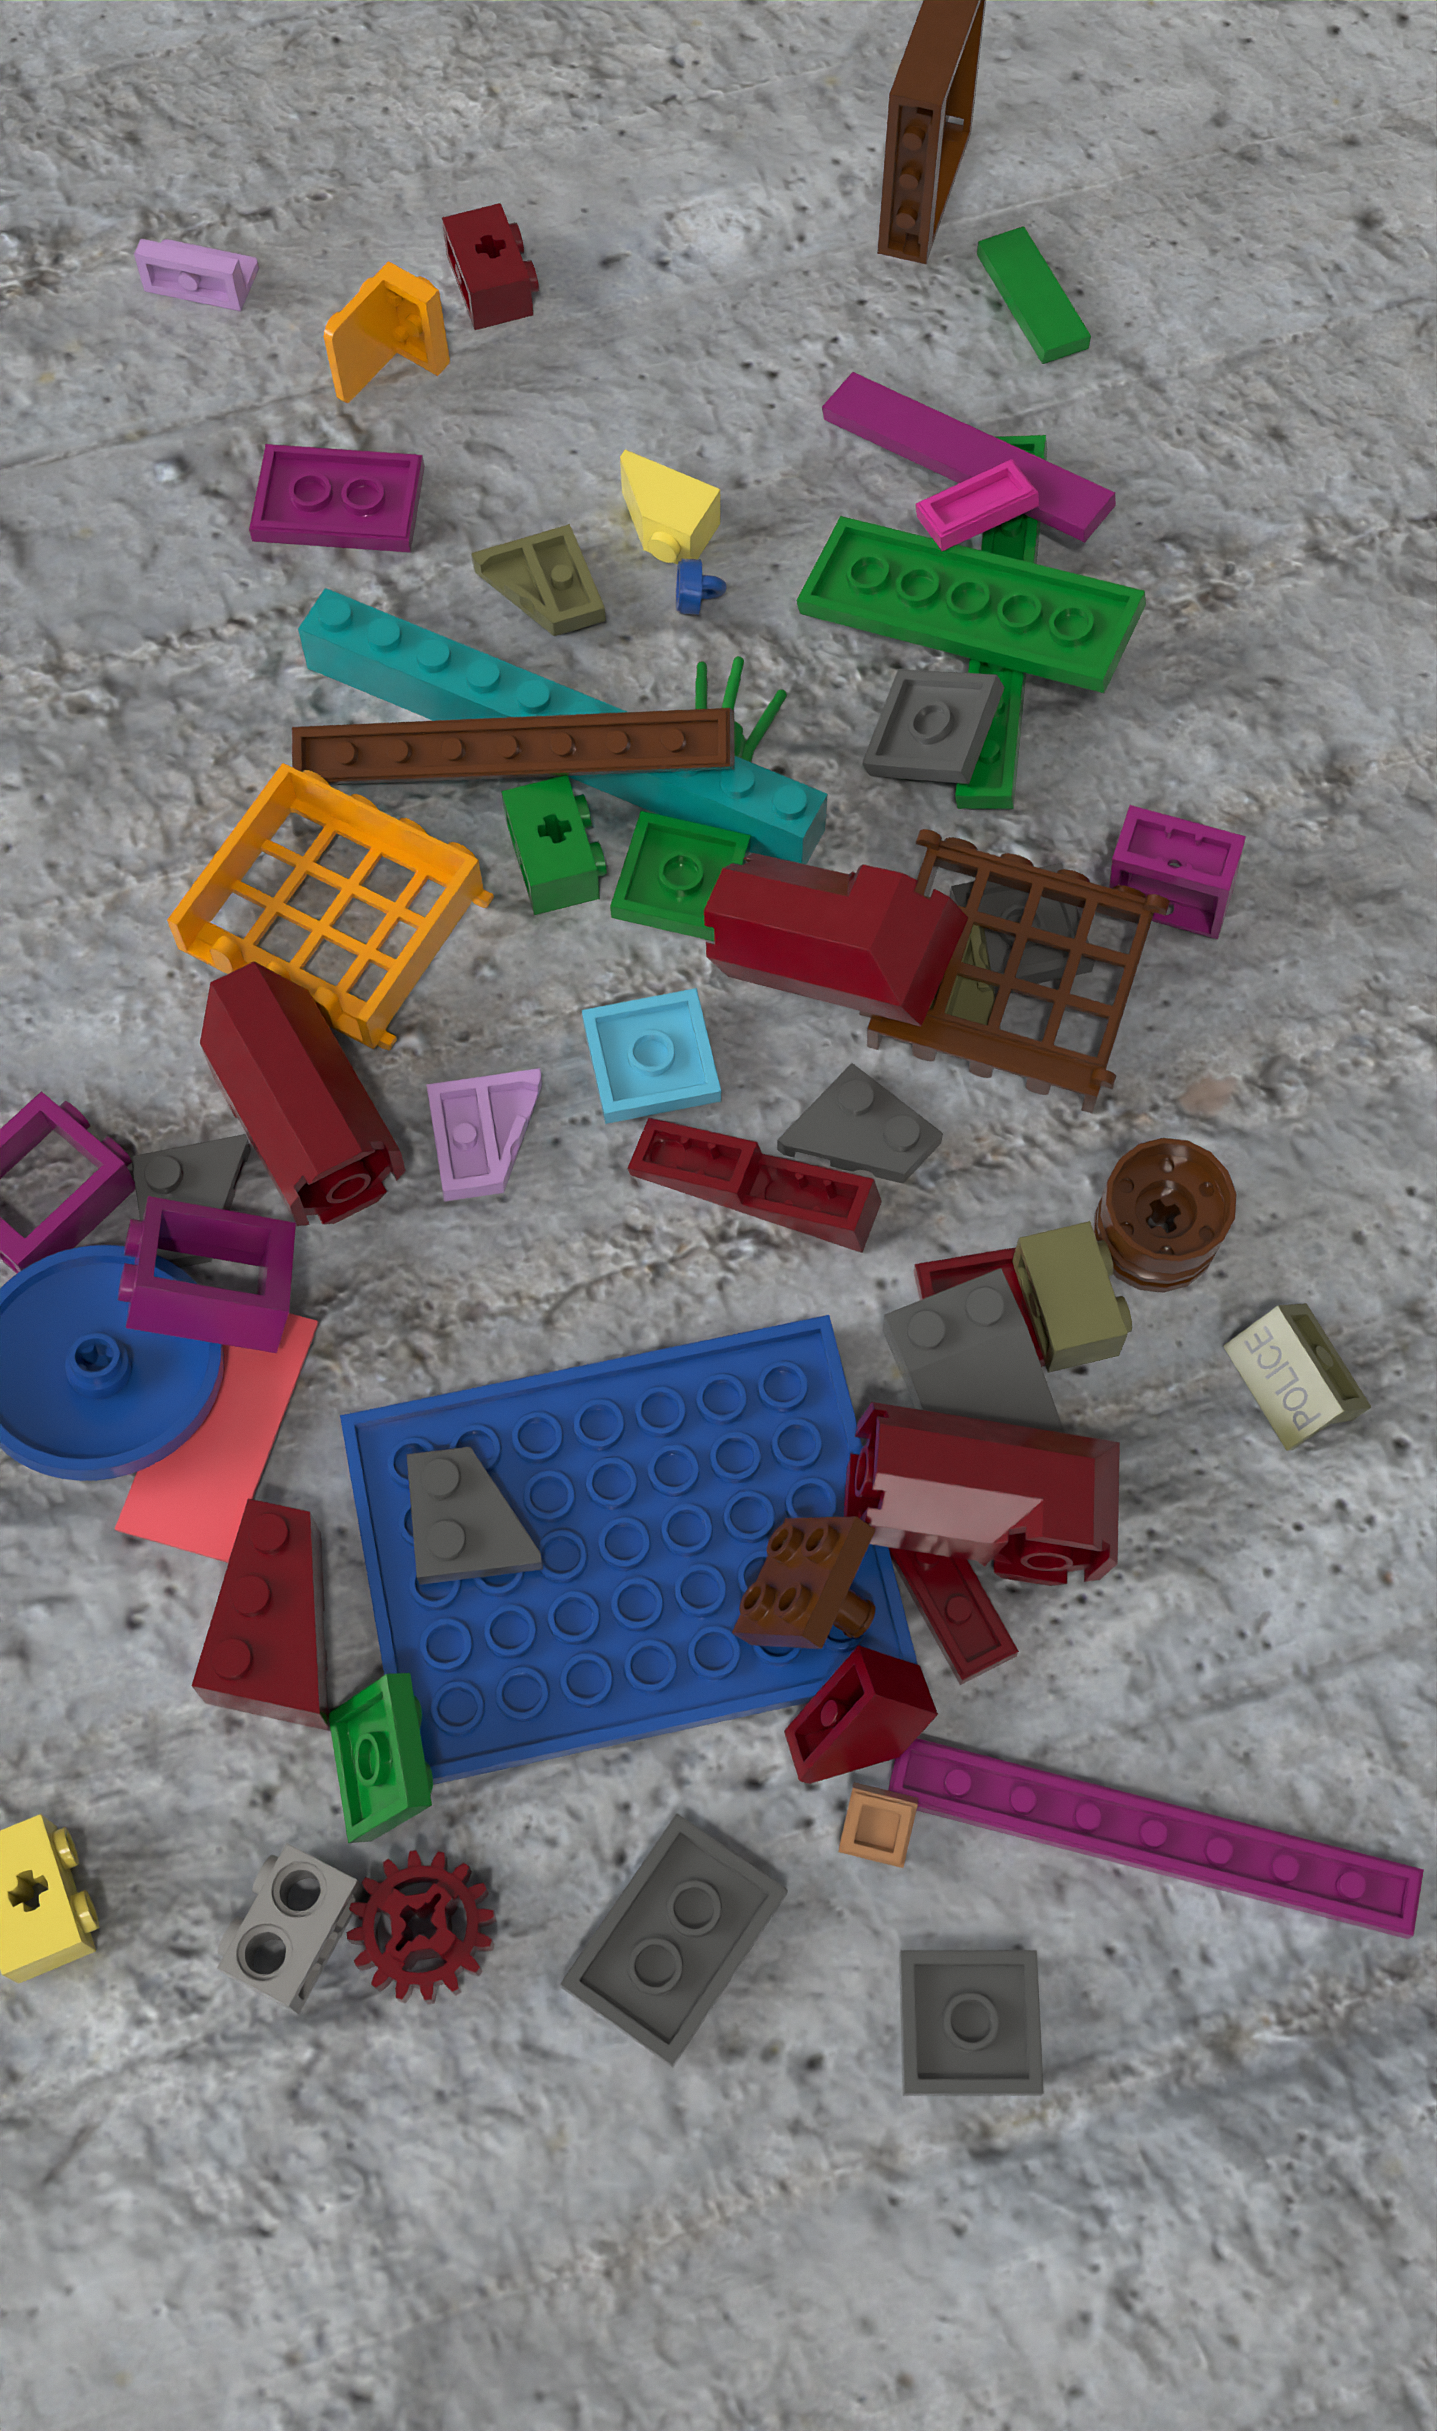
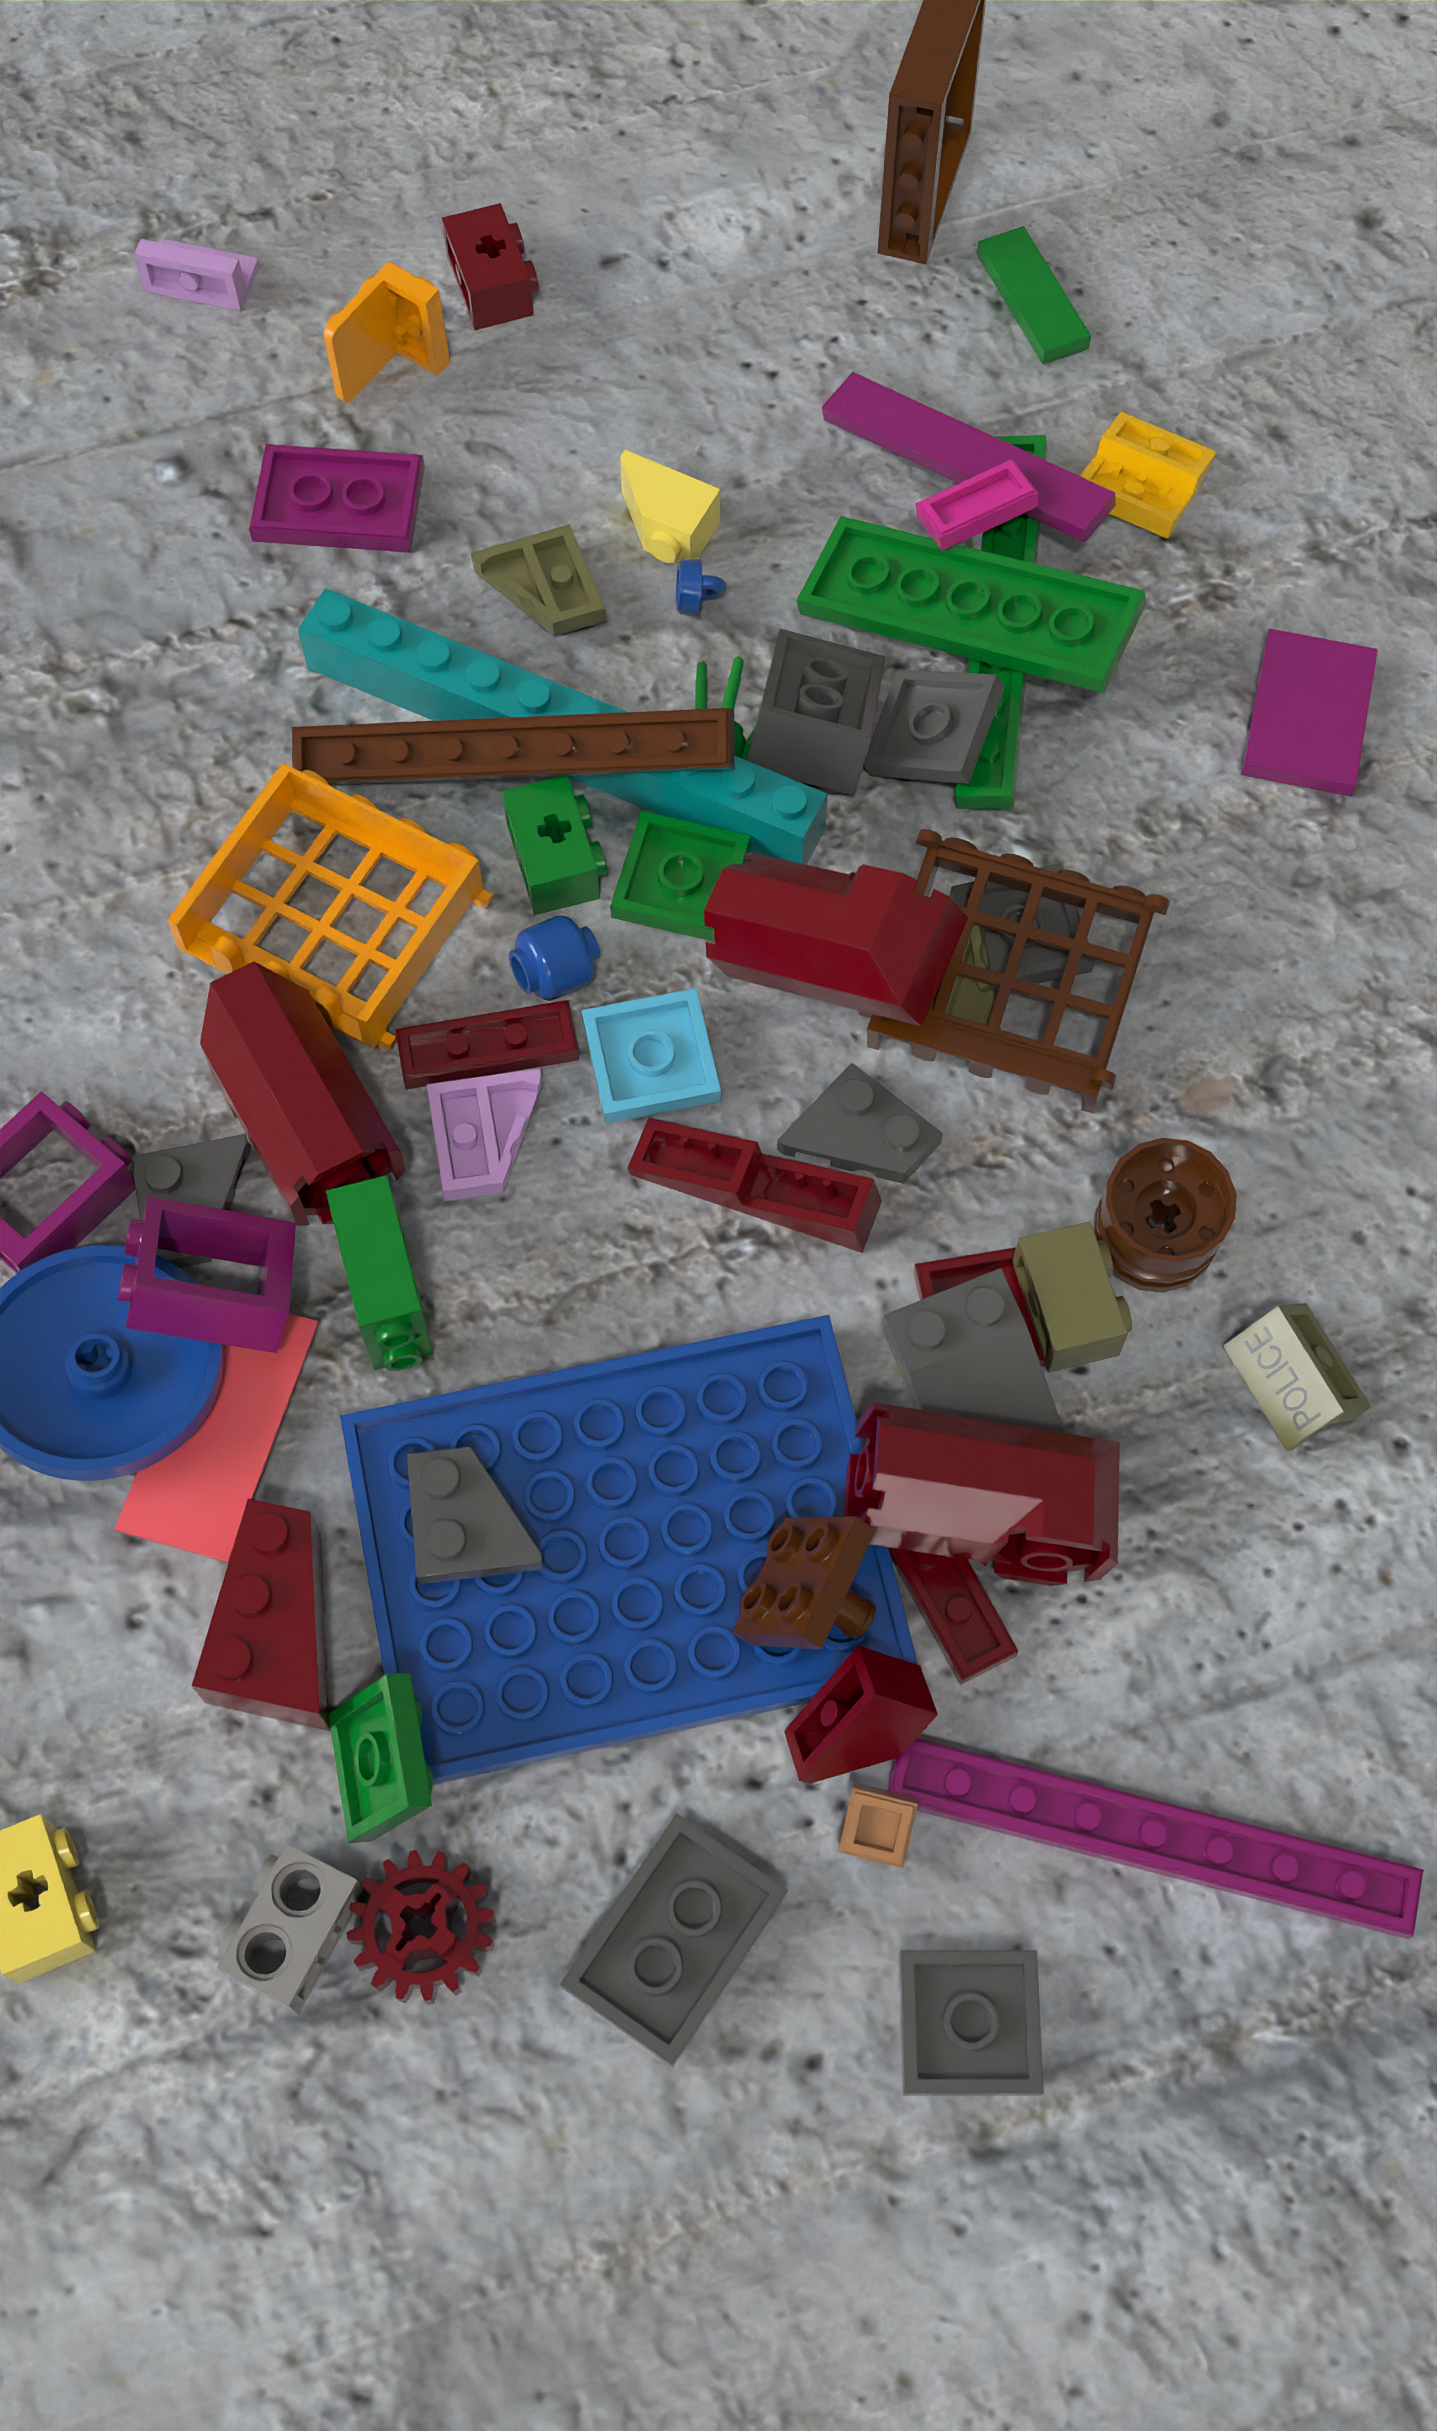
(380, 1274): none -> green window
(487, 1044): none -> dark red tile
(554, 958): none -> blue head
(817, 712): none -> dark grey slope
(1149, 472): none -> yellow slope
(1196, 889): magenta window -> none
(1310, 712): none -> magenta tile

